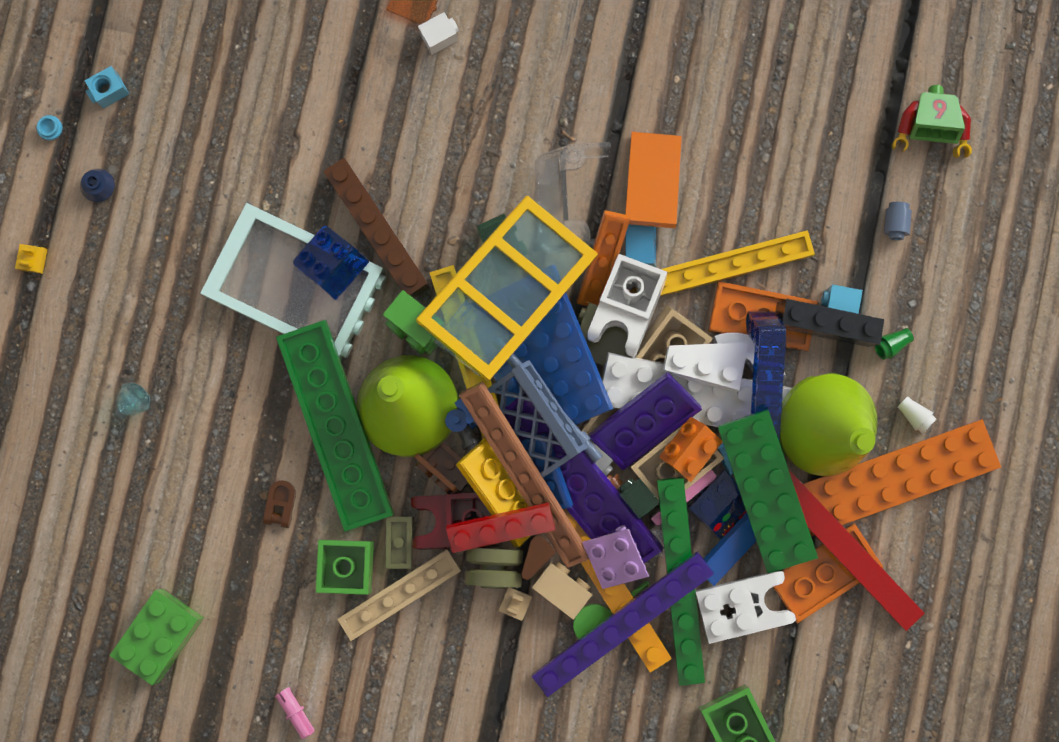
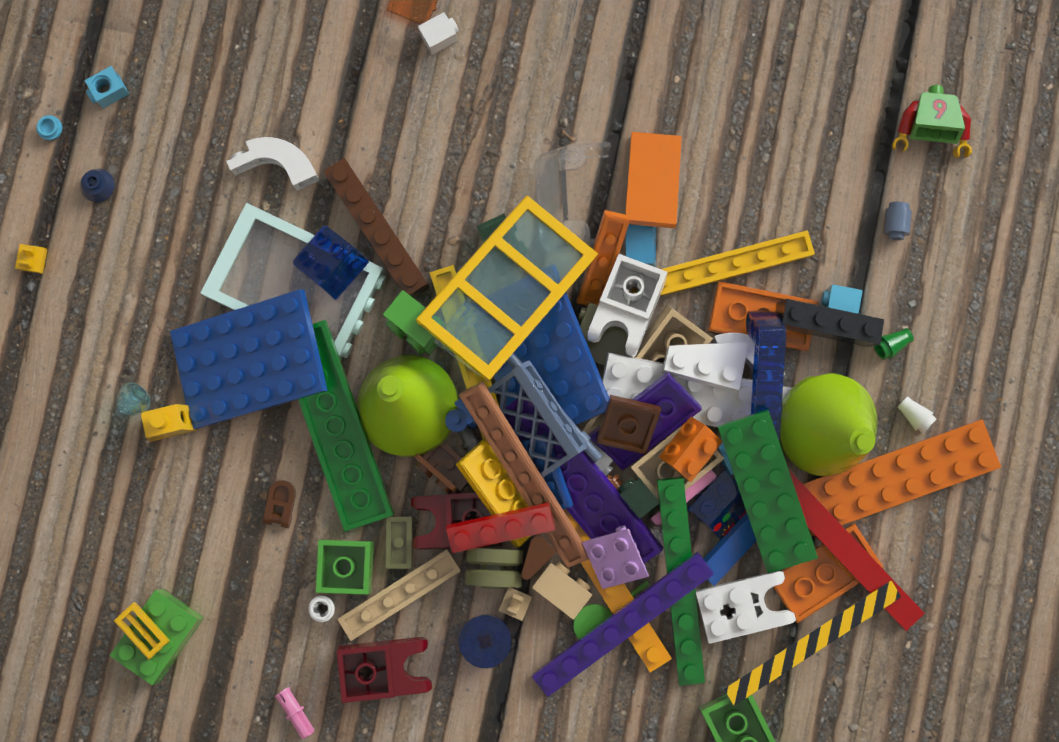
(149, 623): none -> yellow tile
(166, 422): none -> yellow torso
(248, 359): none -> blue plate
(277, 152): none -> white arch
(315, 609): none -> white cone
(388, 672): none -> dark red brick
(490, 654): none -> clear blue brick
(628, 424): none -> reddish brown tile
(812, 643): none -> sticker

